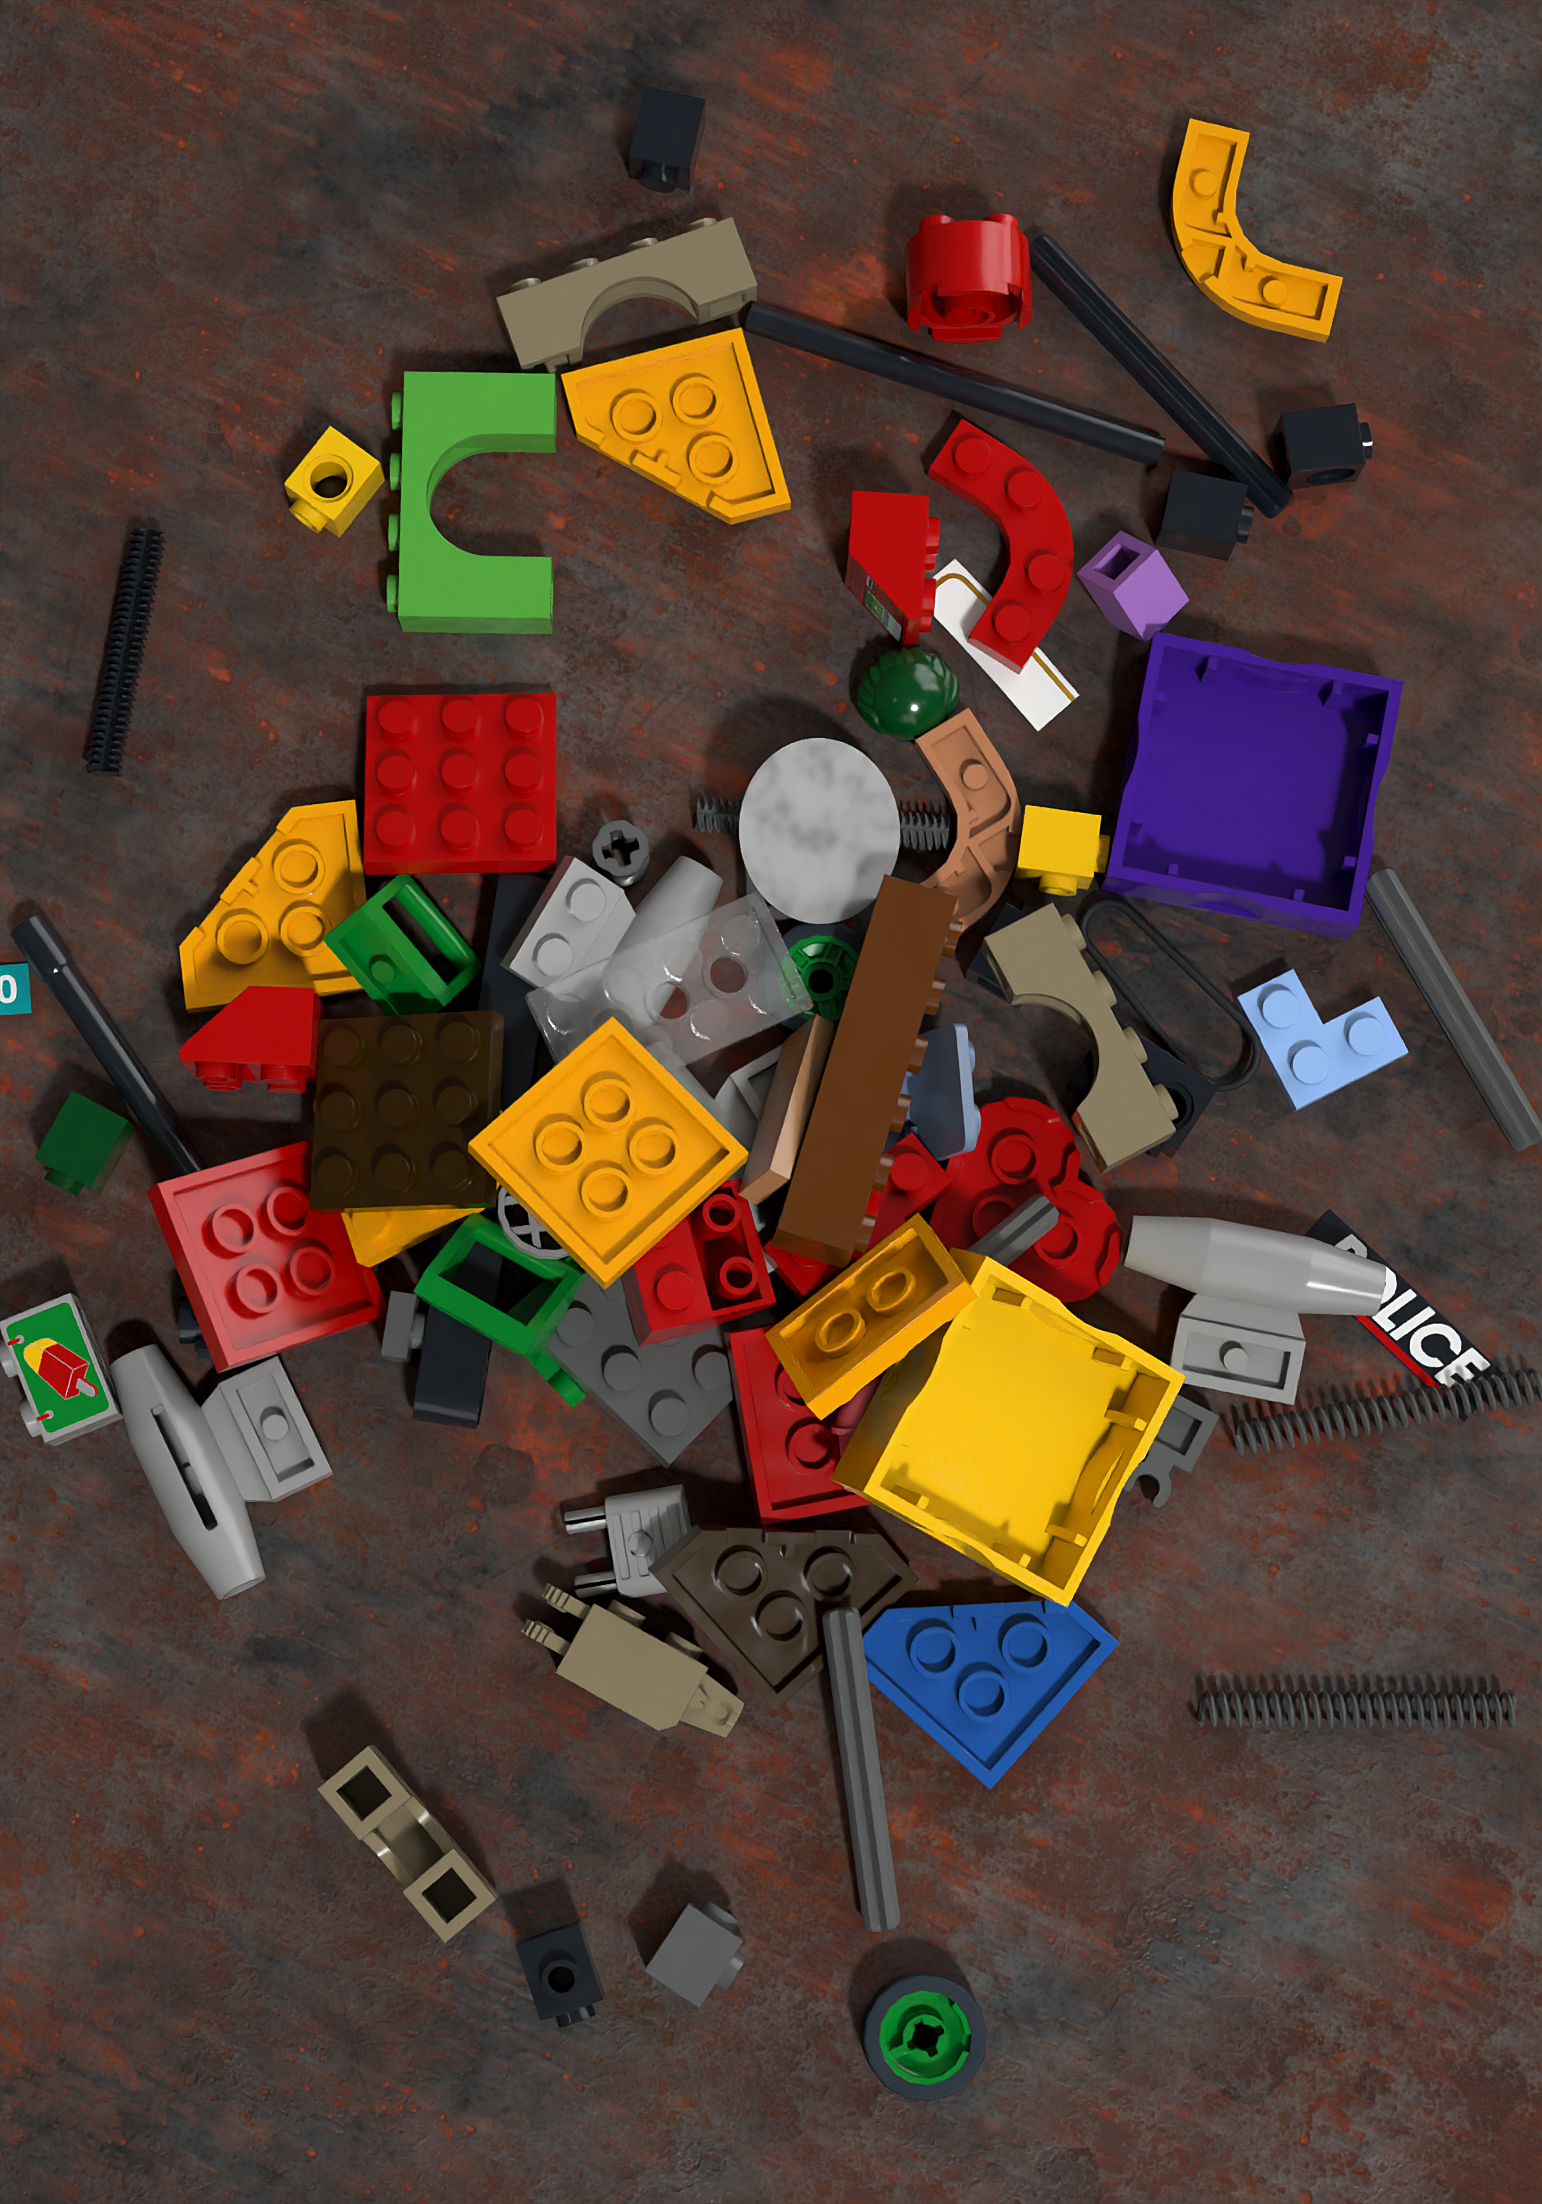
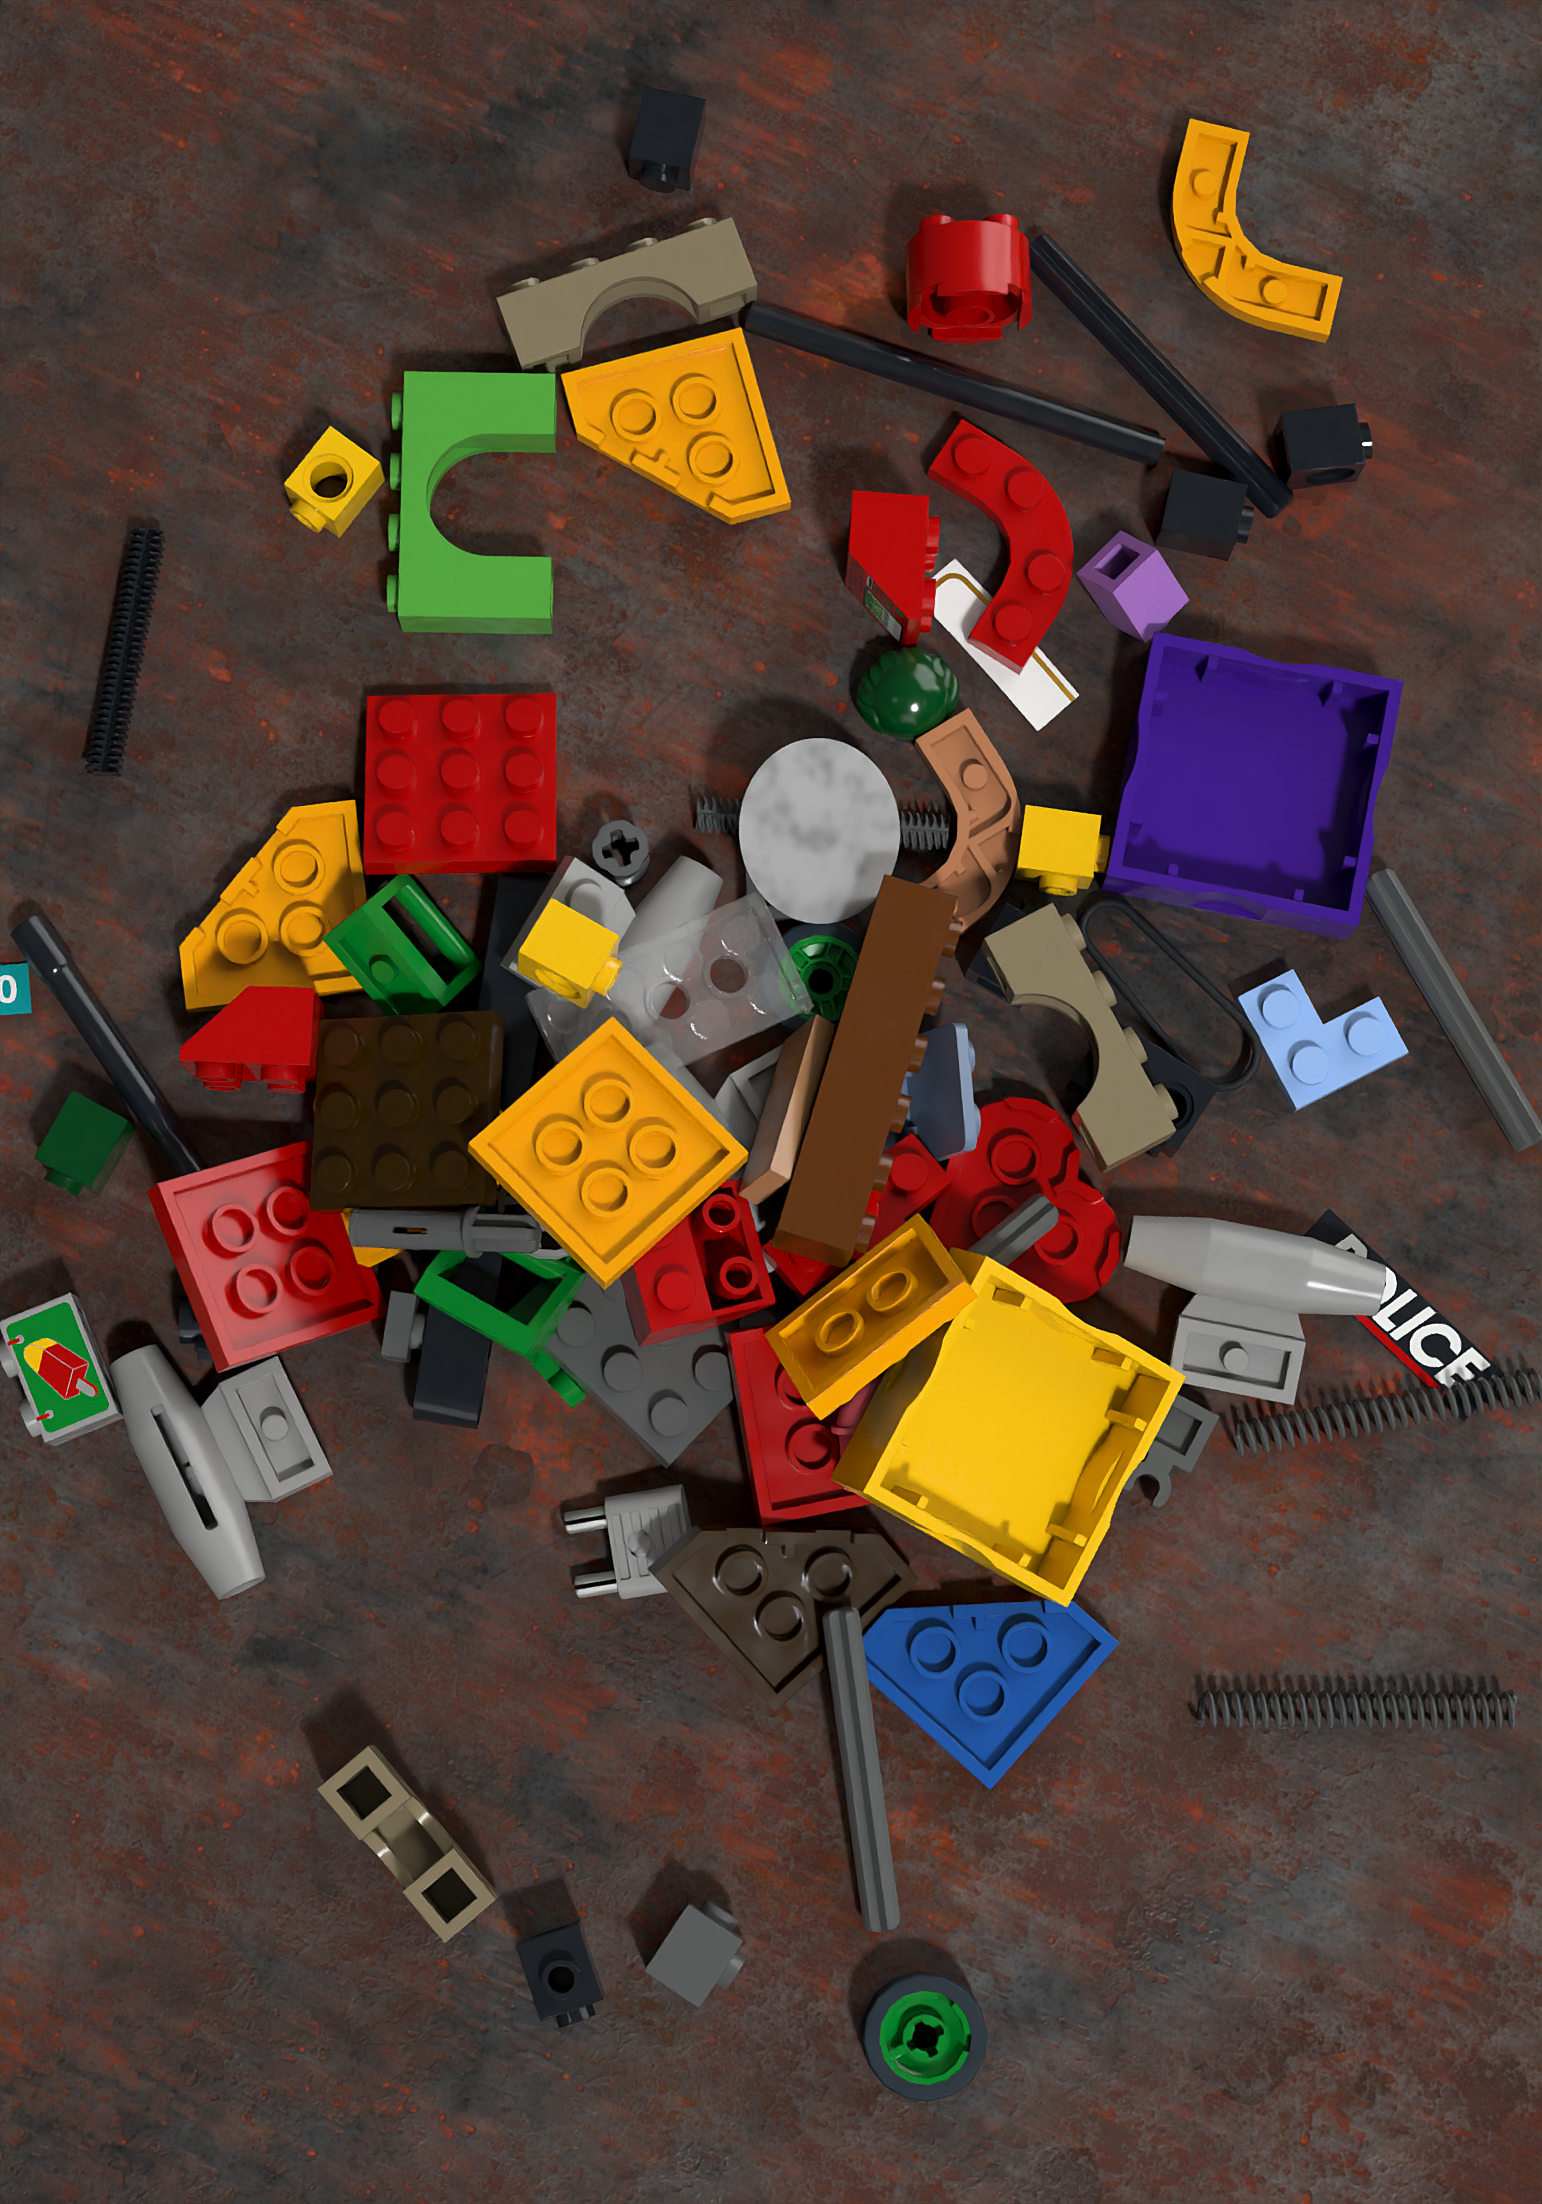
(447, 1231): none -> dark grey axle
(570, 954): none -> yellow brick
(635, 1670): dark tan hinge -> none

